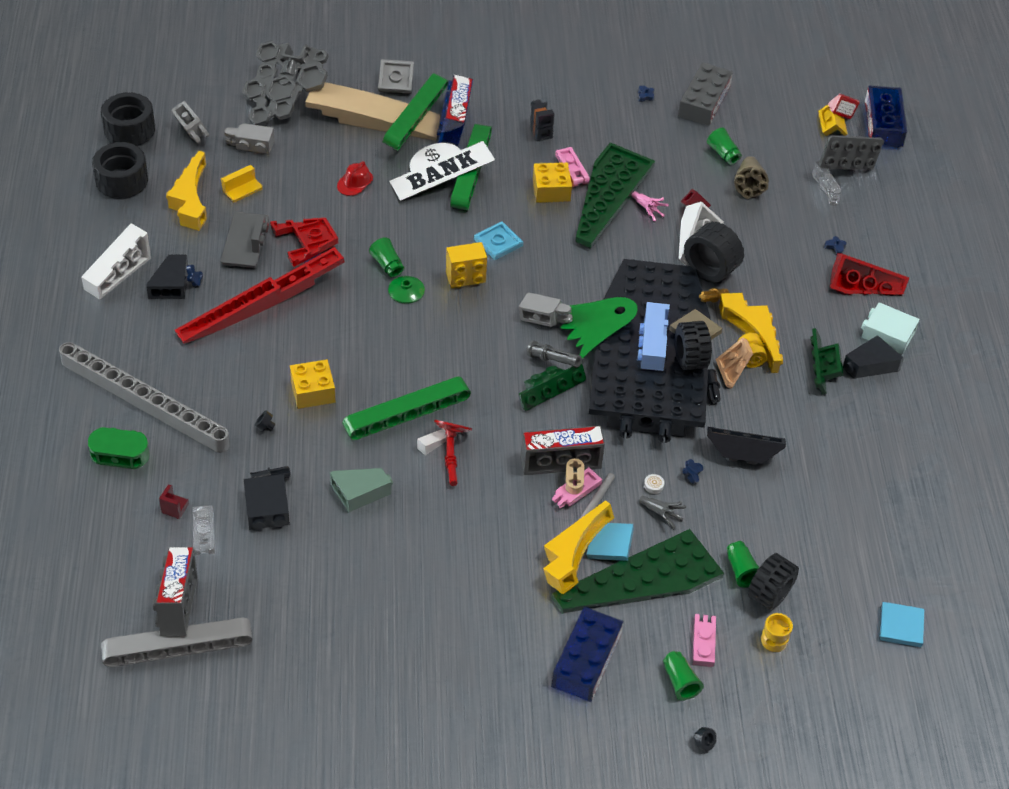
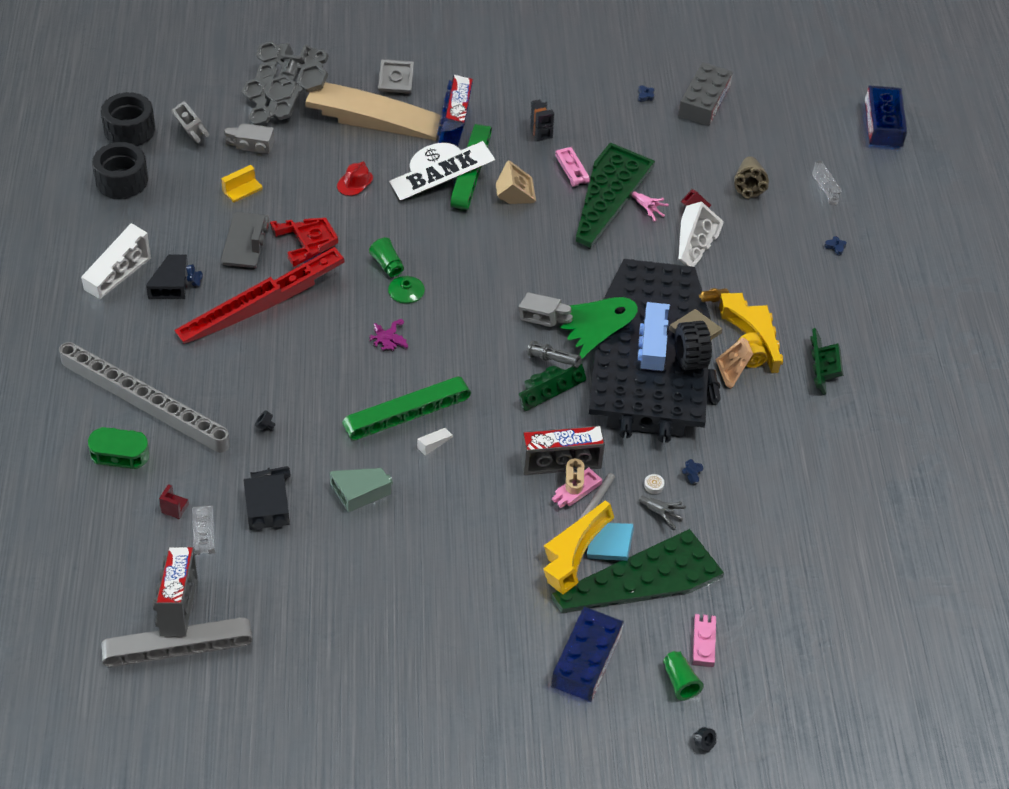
(184, 195): yellow arch -> none
(312, 384): yellow brick -> none
(385, 337): none -> magenta piece
(415, 111): green beam -> none
(450, 458): red dish -> none
(466, 264): yellow brick -> none
(498, 240): medium azure tile -> none
(515, 185): none -> tan slope
(552, 182): yellow brick -> none
(724, 146): green plant -> none
(727, 252): black tyre -> none
(742, 563): green plant -> none
(745, 446): black wedge -> none
(773, 581): black tyre -> none
(776, 632): yellow wheel -> none
(831, 122): yellow panel -> none
(843, 106): slope -> none
(851, 152): dark grey bracket -> none
(859, 277): red wedge -> none
(872, 359): black slope -> none
(891, 326): light aqua brick -> none
(902, 624): medium azure tile -> none

